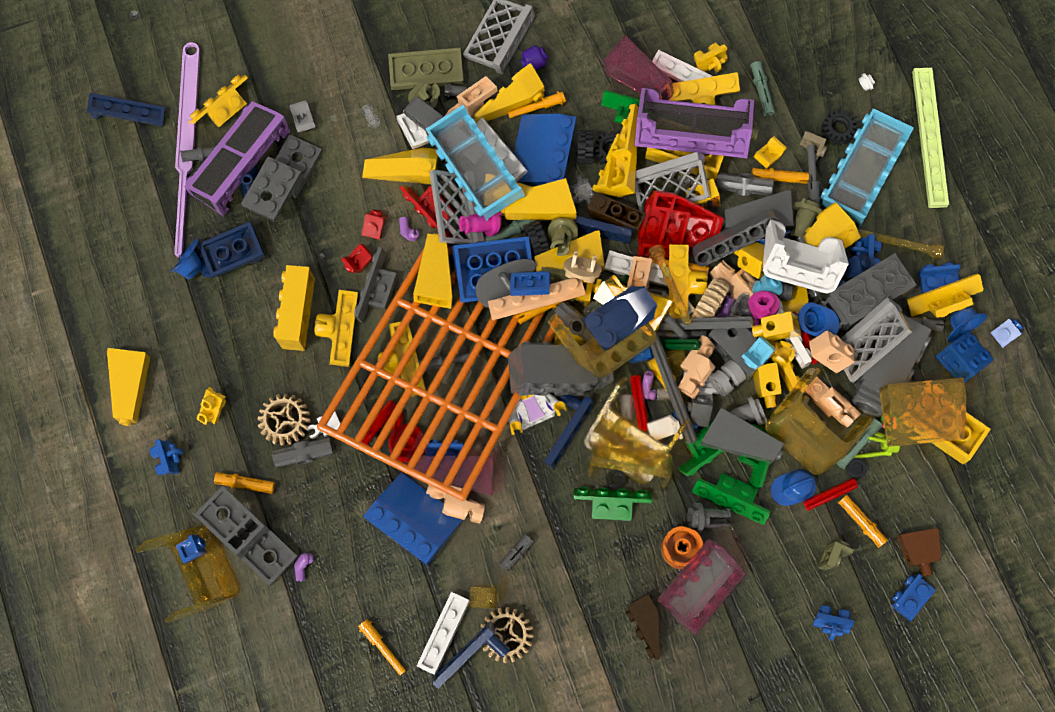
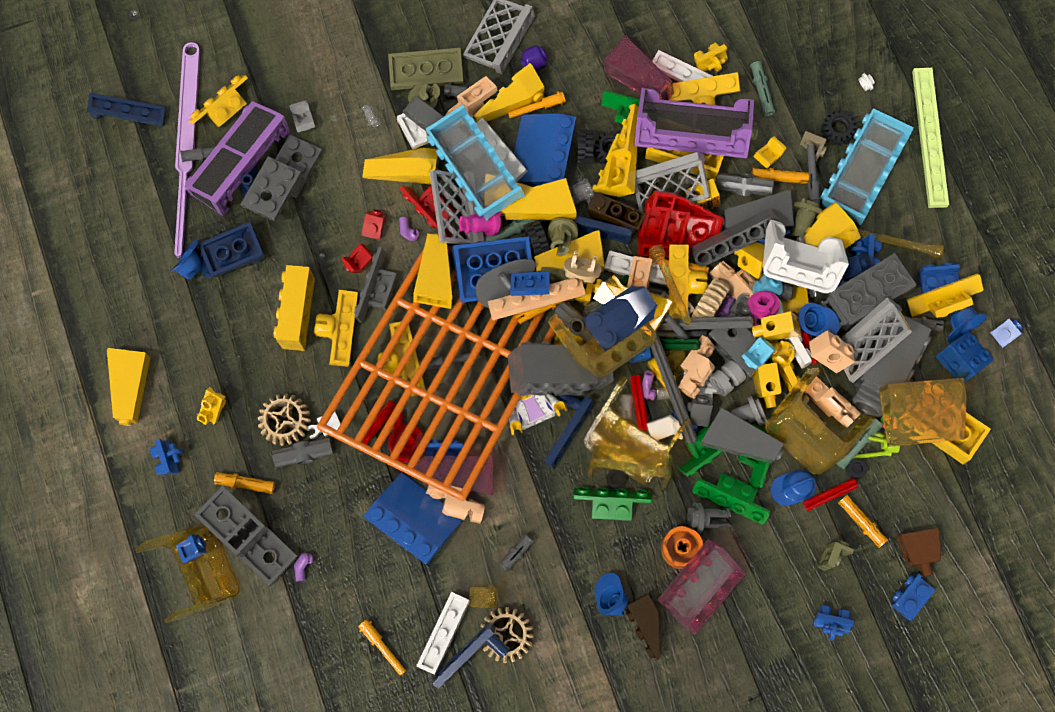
(610, 595): none -> blue piece

